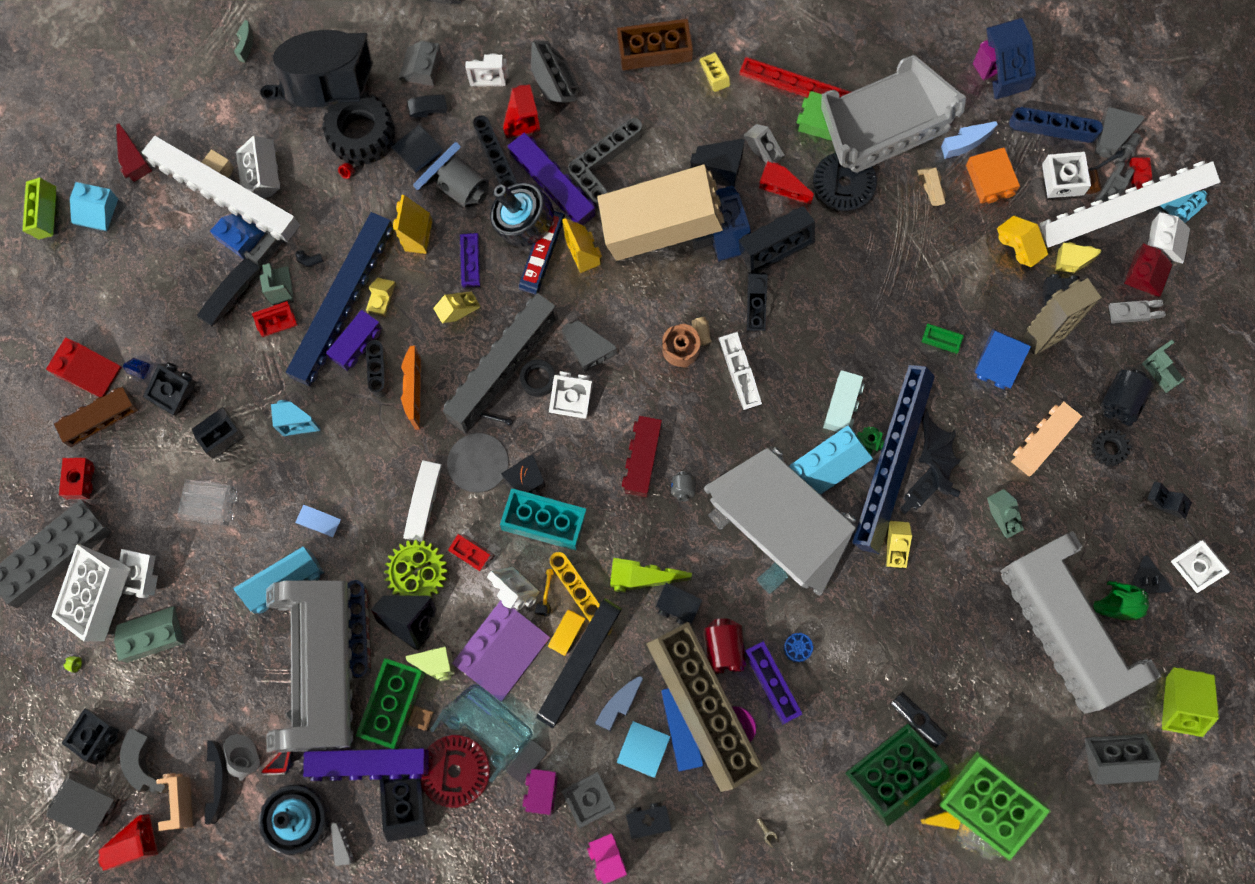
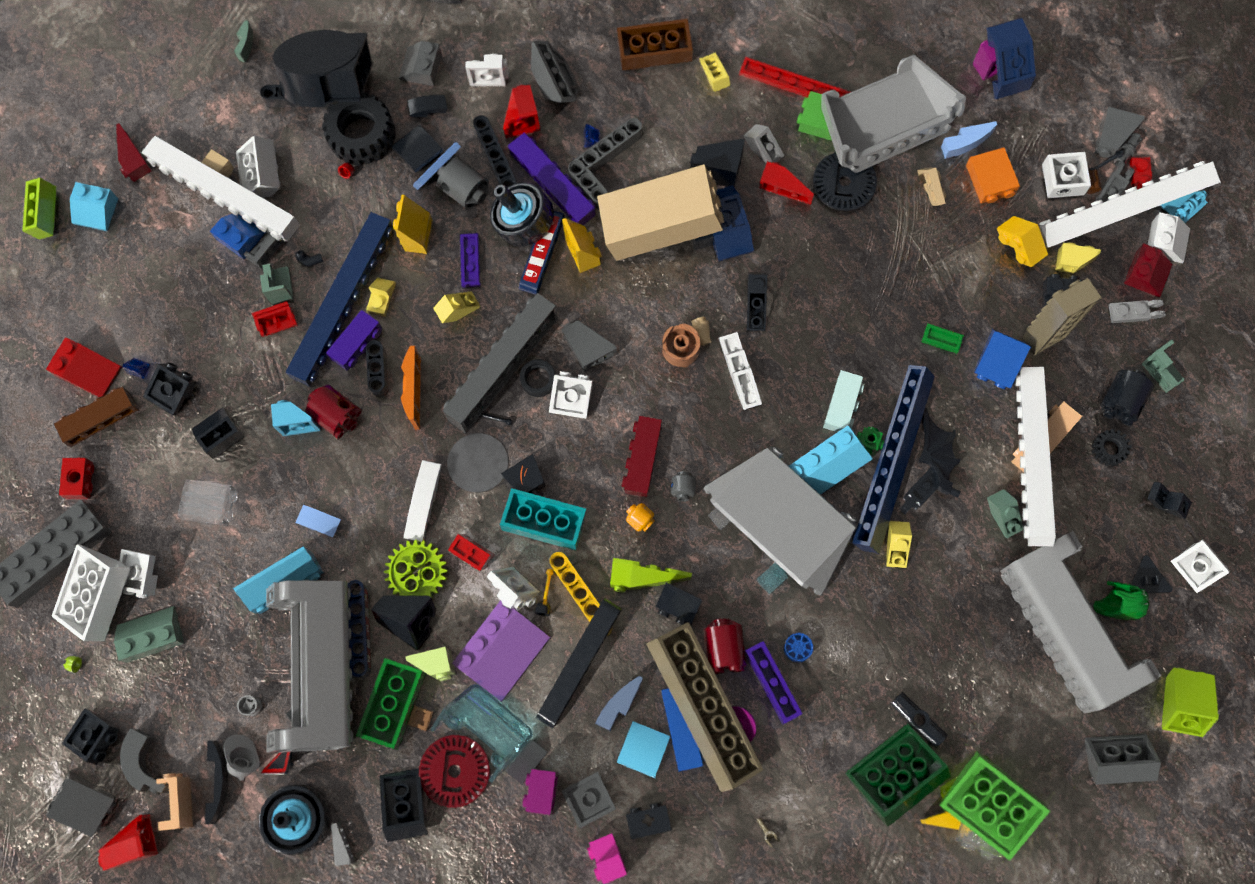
(227, 292): black slope -> none
(246, 704): none -> light grey wheel
(332, 411): none -> dark red cylinder
(366, 763): dark purple brick -> none
(566, 632): yellow slope -> none
(591, 136): none -> clear blue slope
(640, 517): none -> light orange head
(777, 240): black slope -> none
(1036, 457): none -> white brick
(1064, 123): dark blue beam -> none

